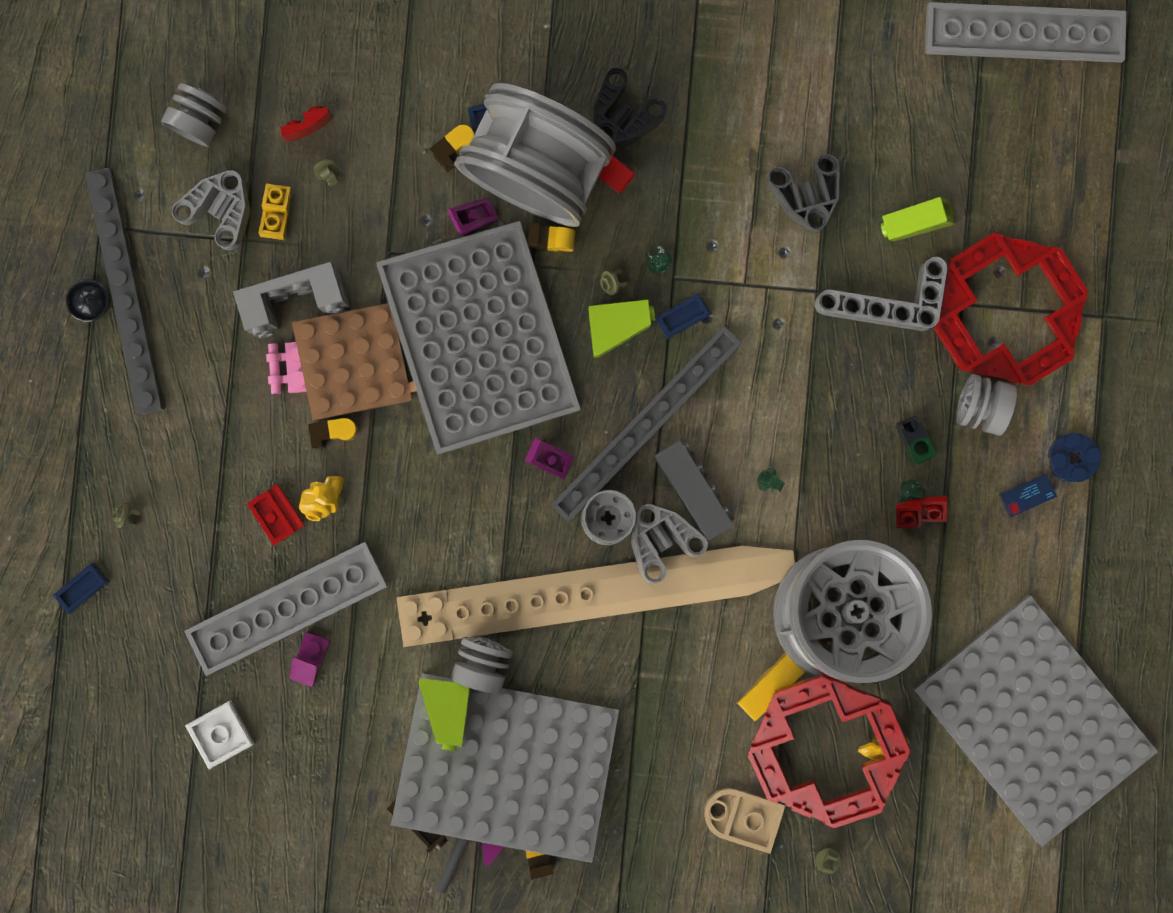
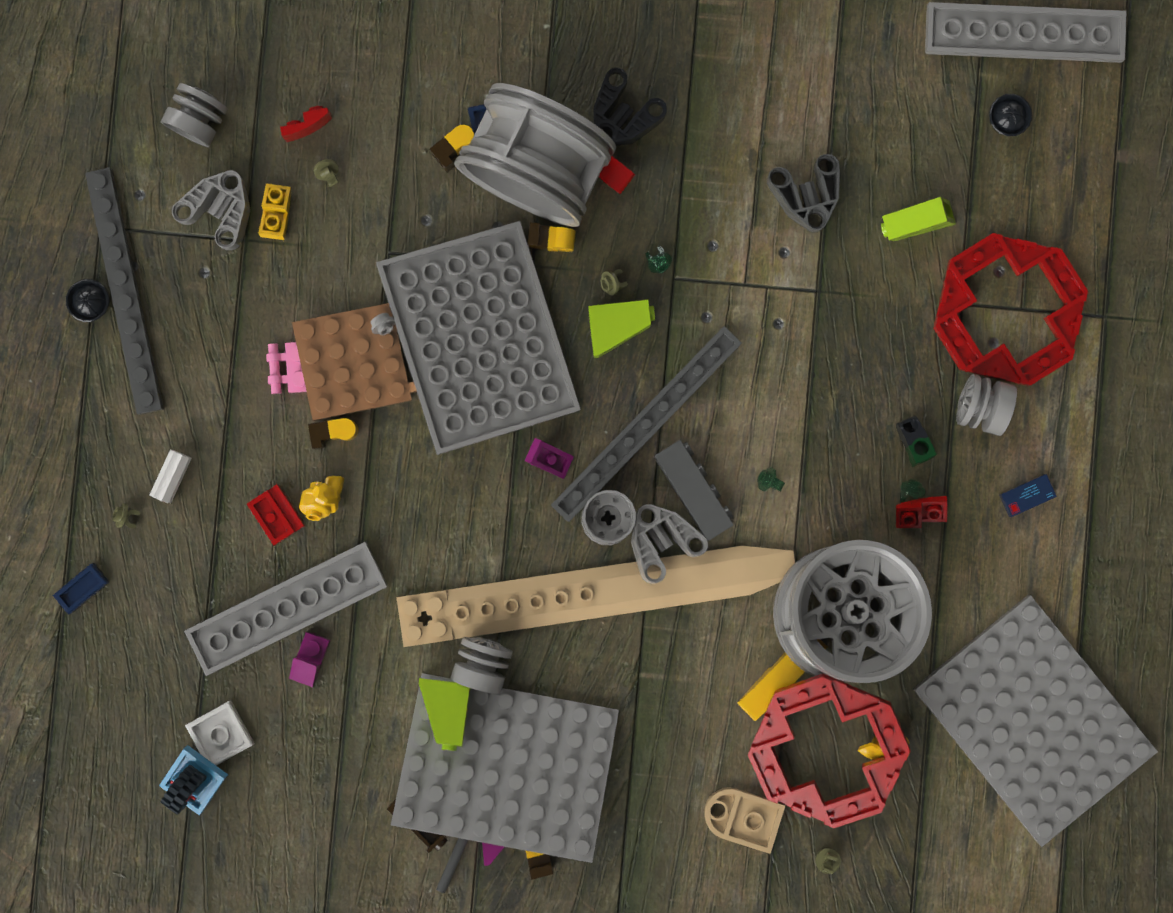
(170, 476): none -> white axle
(191, 782): none -> dark azure plate
(255, 301): light grey plate -> none
(382, 324): none -> light grey plate
(473, 216): magenta slope -> none
(682, 316): dark blue tile -> none
(888, 306): light grey beam -> none
(1010, 115): none -> black hat
(1087, 453): dark blue plate -> none

